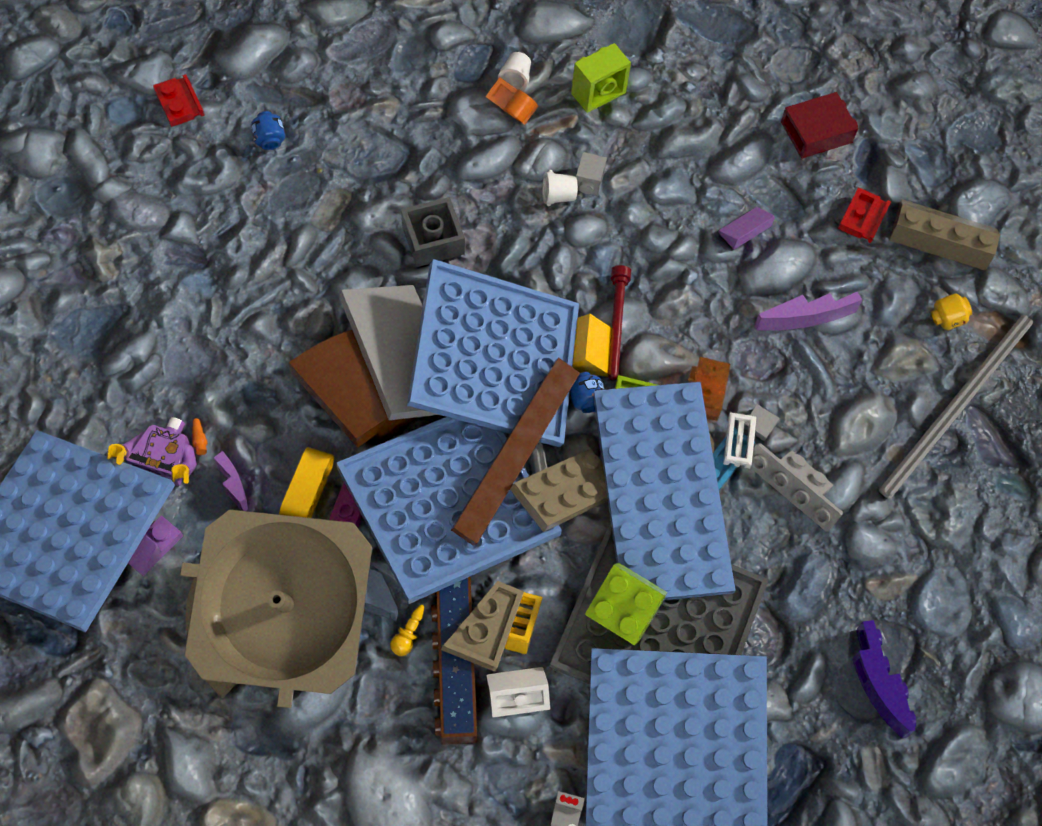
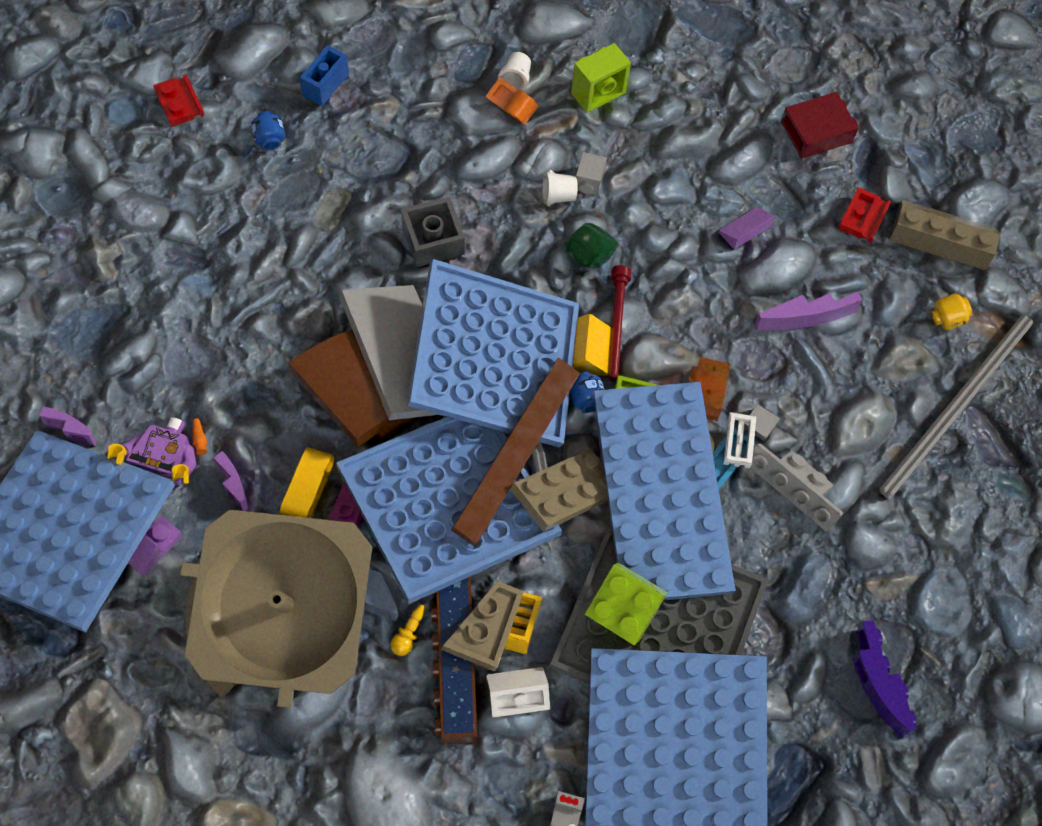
(72, 428): none -> medium lavender slope
(324, 75): none -> blue brick
(591, 246): none -> dark green helmet

